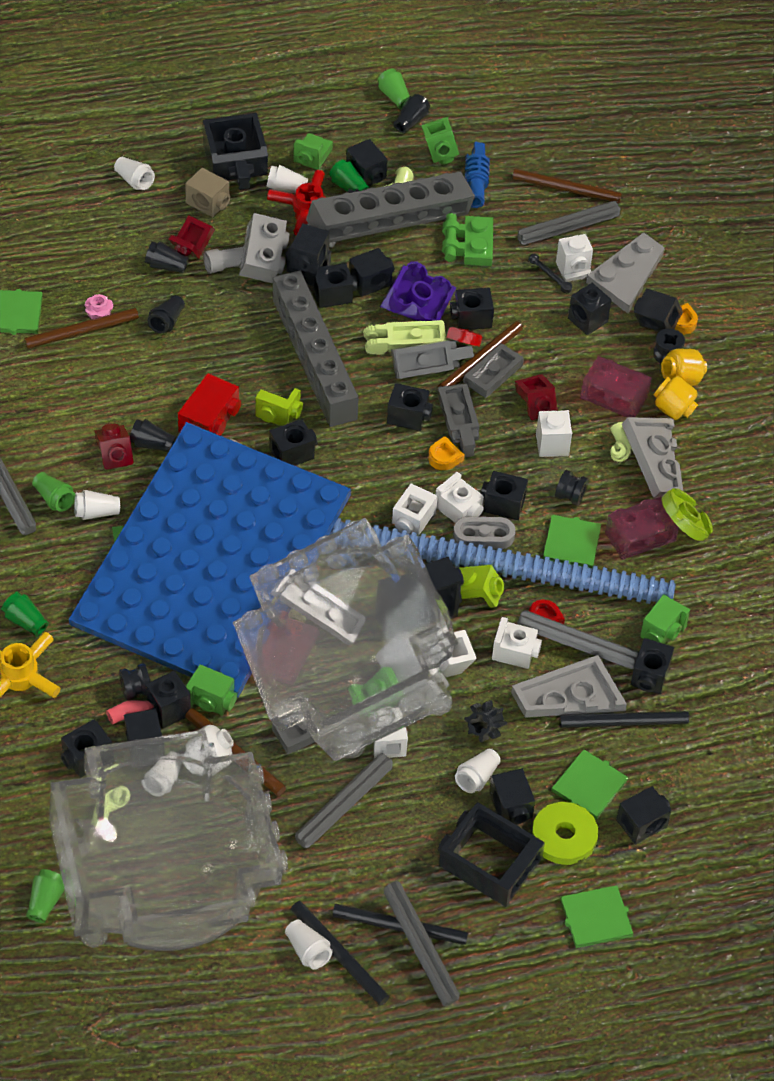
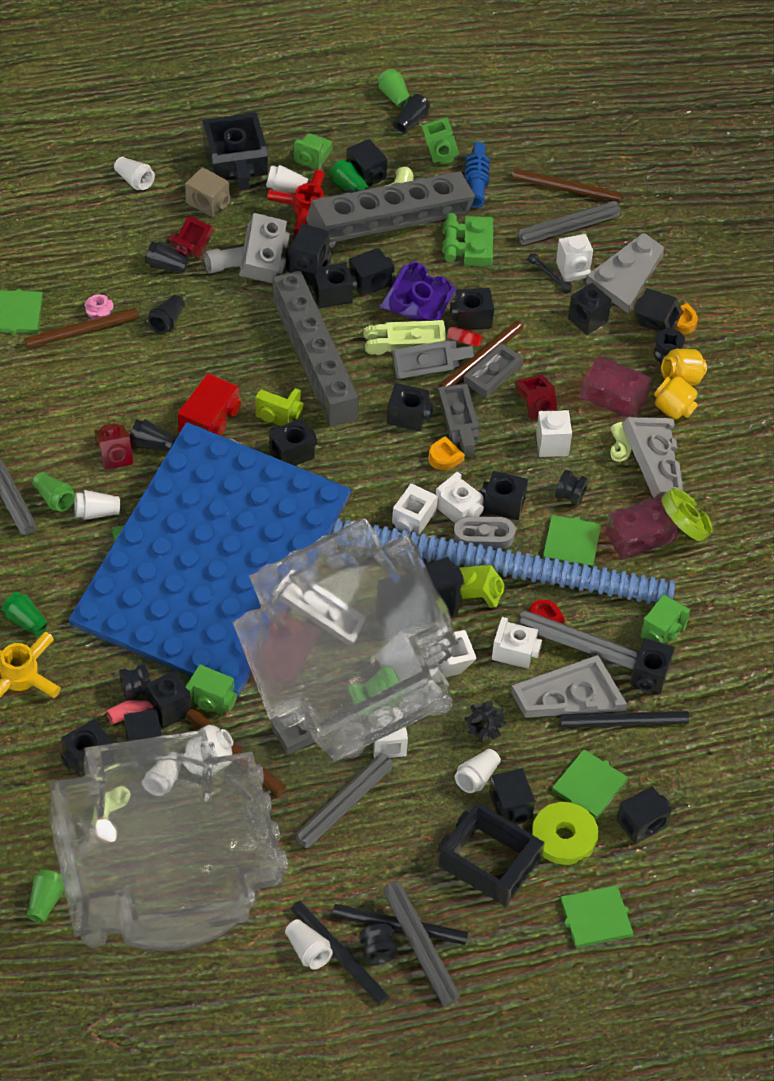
(378, 944): none -> black wheel

